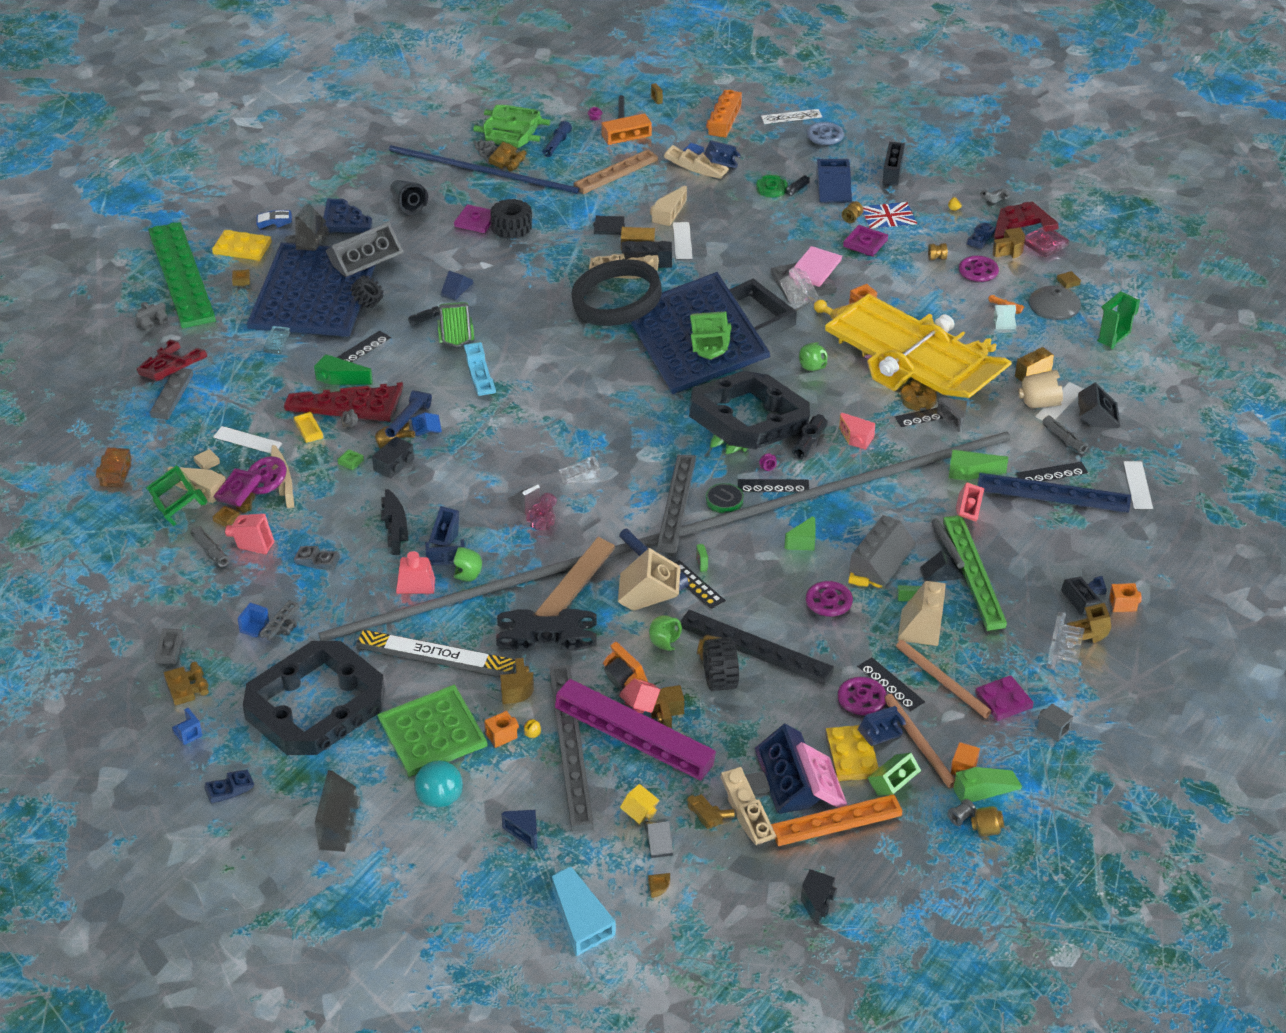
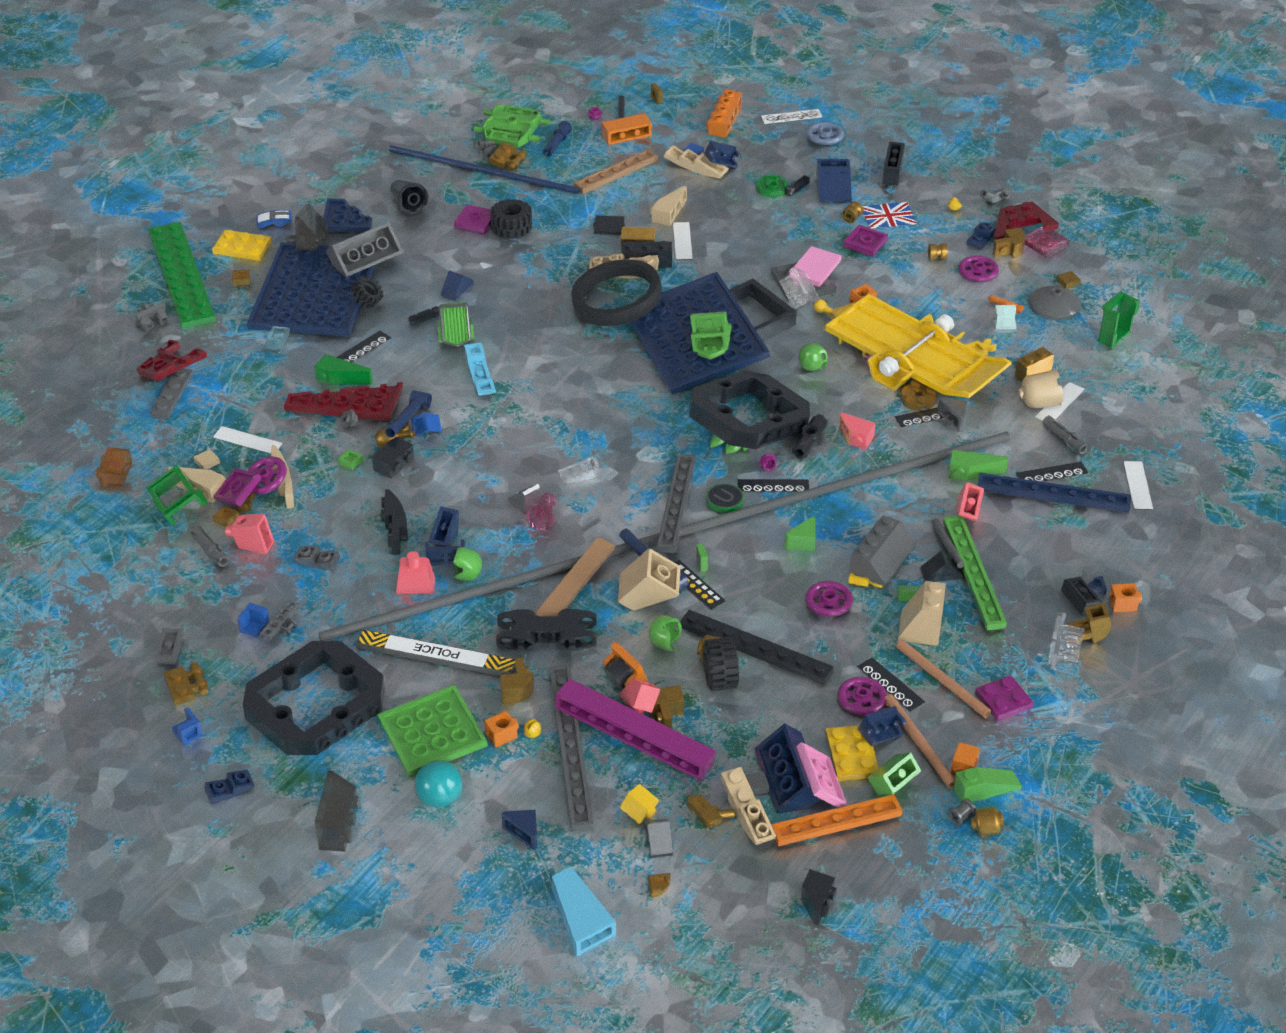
(308, 427): yellow tile -> none
(1054, 722): dark grey brick -> none
(1098, 407): black slope -> none

